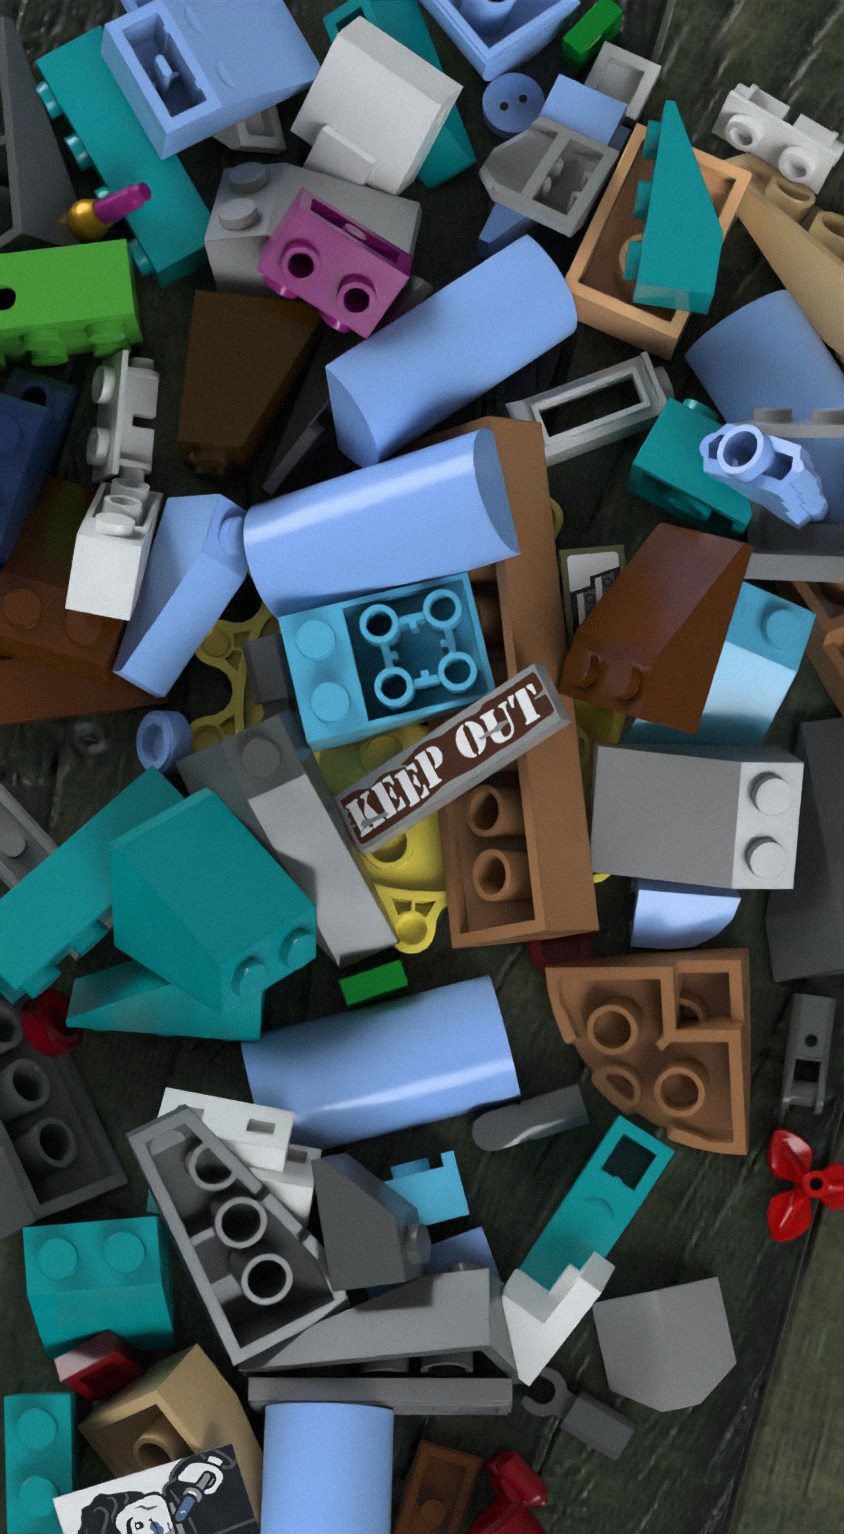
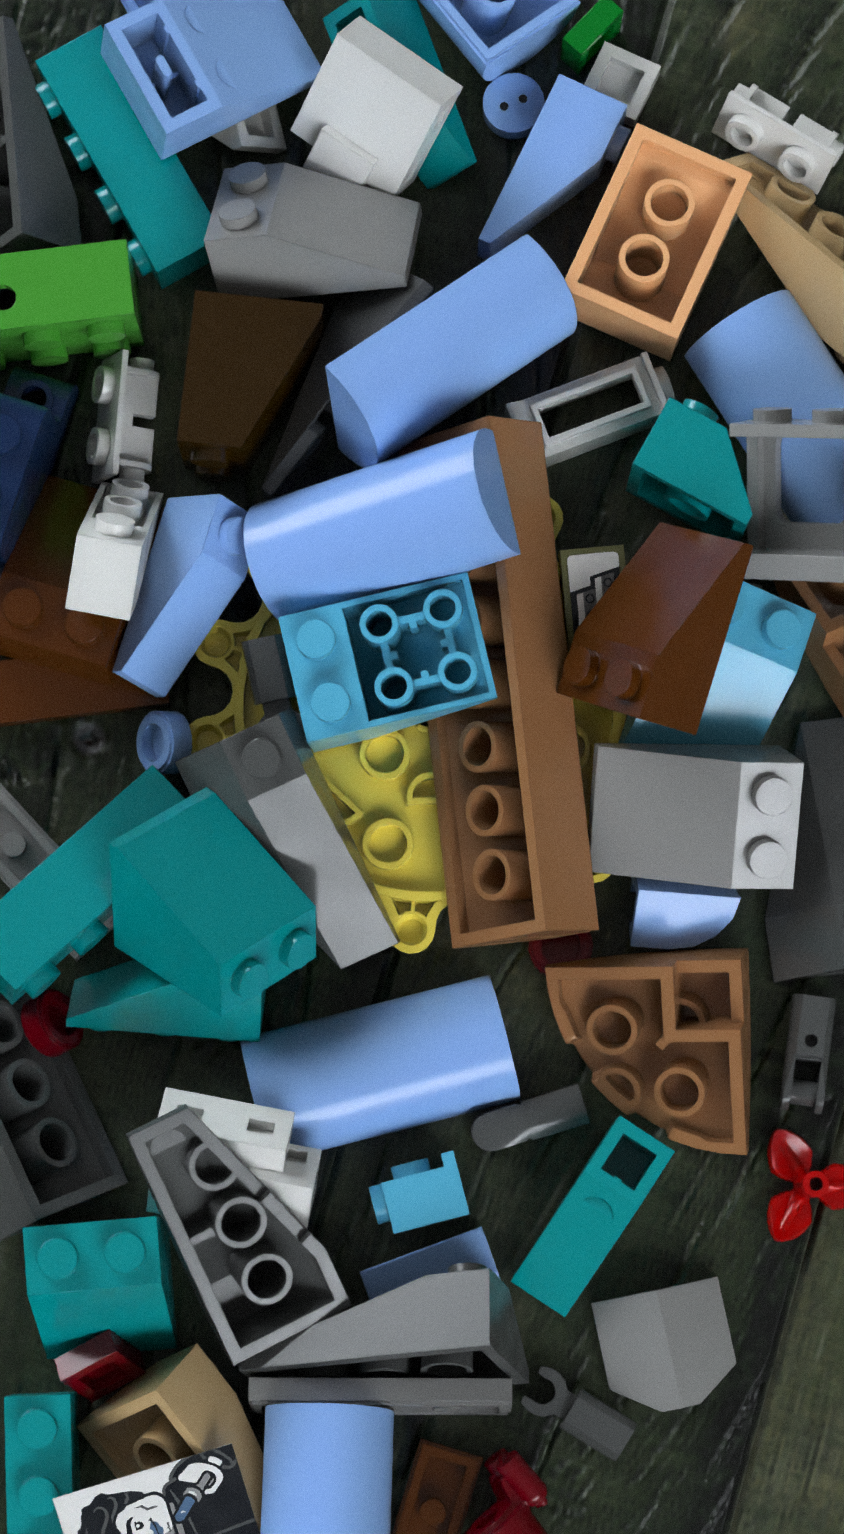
(92, 217): piece -> none
(333, 264): magenta brick -> none
(366, 1227): dark grey slope -> none
(374, 984): green tile -> none
(453, 758): tile -> none
(544, 1318): white slope -> none
(549, 174): light grey slope -> none
(681, 232): teal slope -> none
(766, 472): light blue rock -> none

